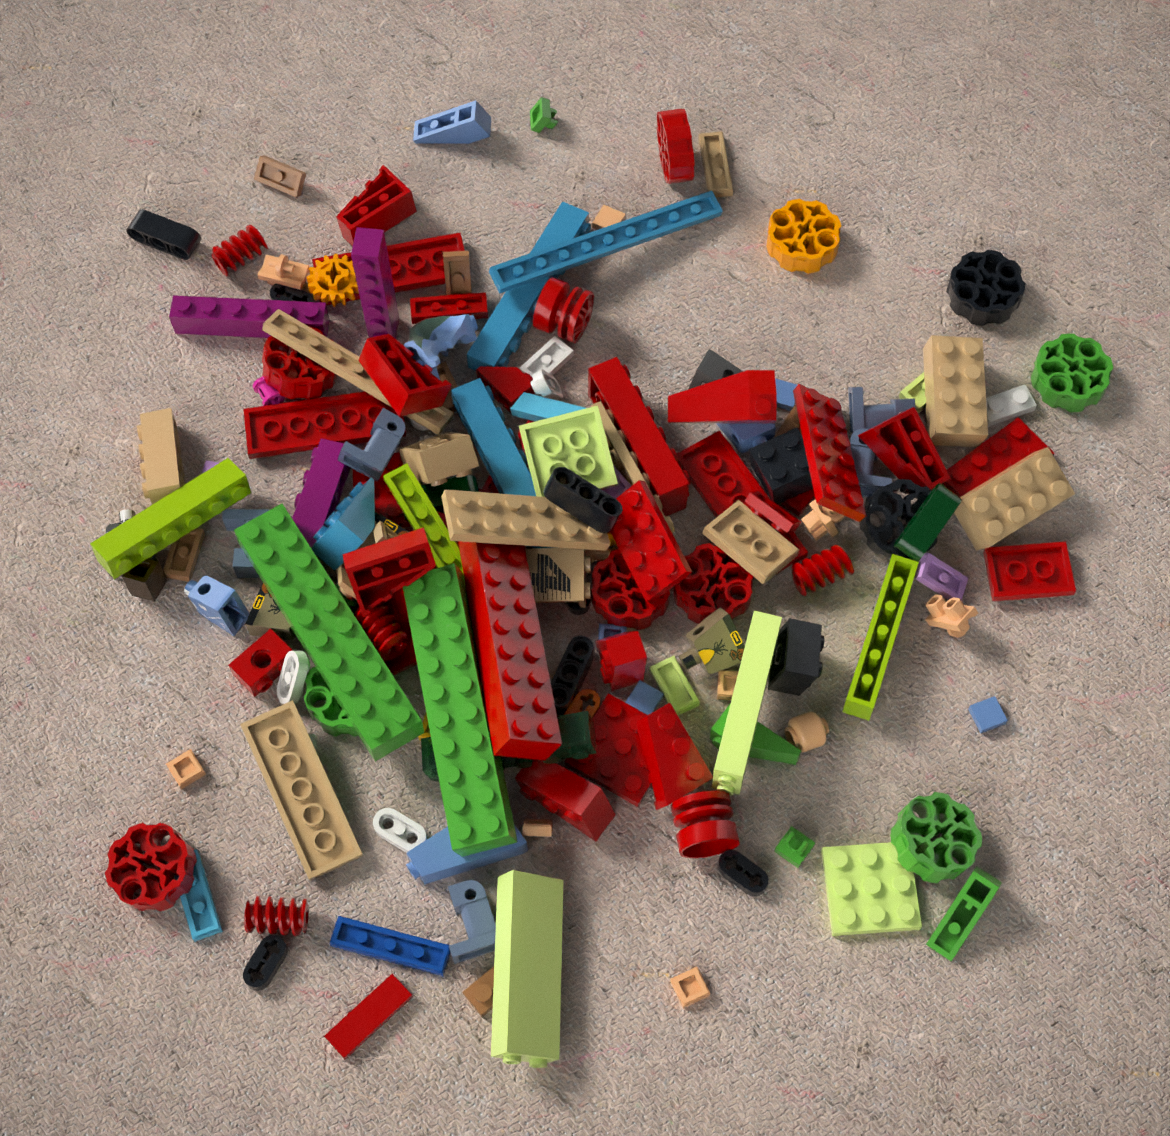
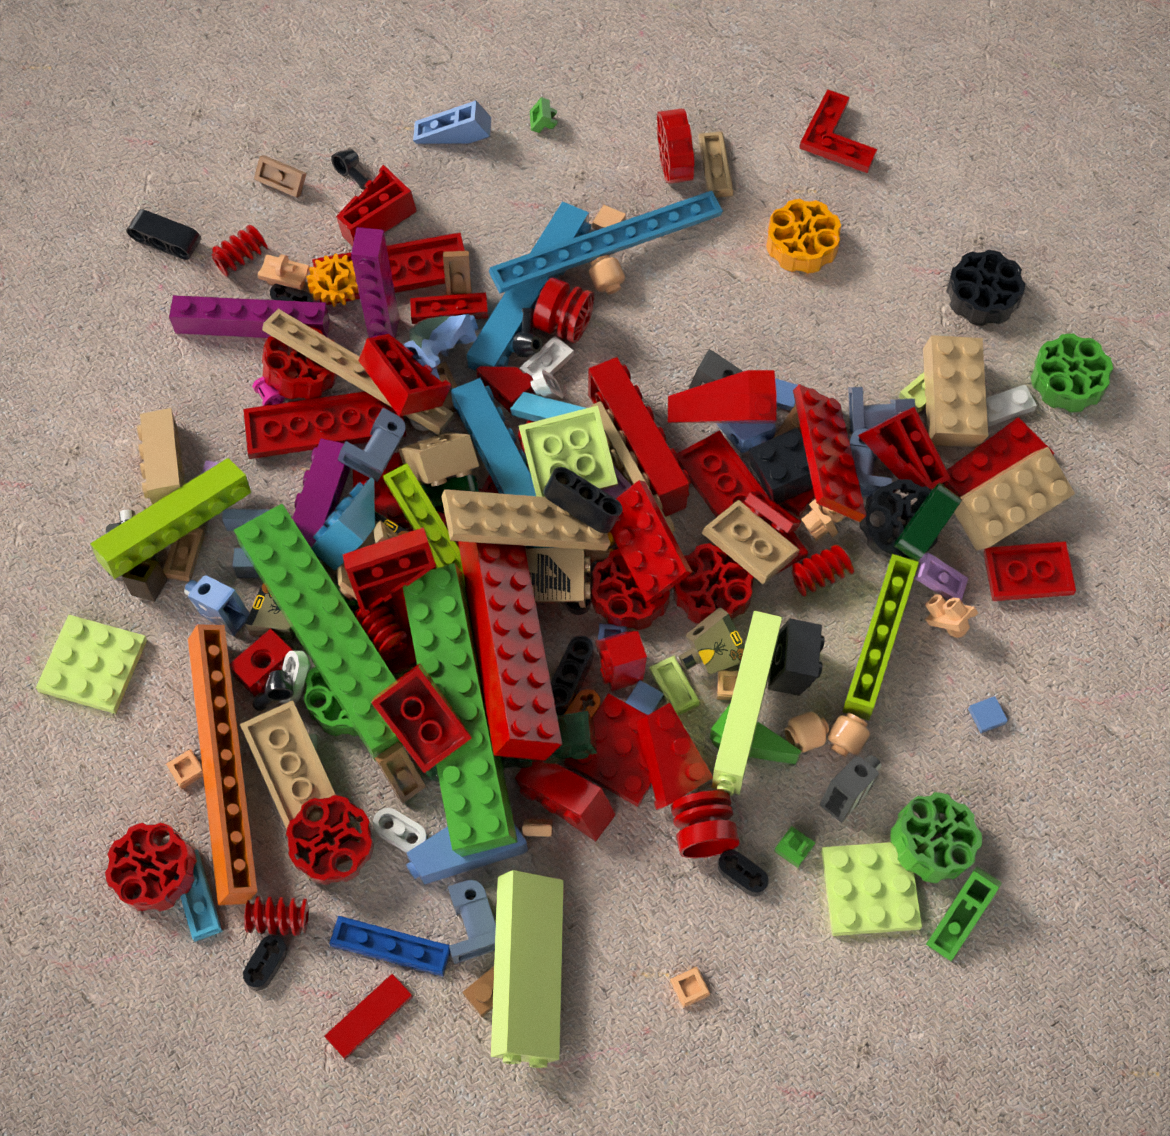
(91, 664): none -> yellowish green plate
(222, 766): none -> orange brick
(276, 689): none -> black bar
(332, 809): none -> red connector
(345, 164): none -> black bar
(400, 772): none -> medium nougat plate
(421, 718): none -> red slope
(525, 342): none -> black bar
(606, 274): none -> light nougat head
(823, 142): none -> red plate
(848, 735): none -> light nougat head
(850, 786): none -> dark grey torso

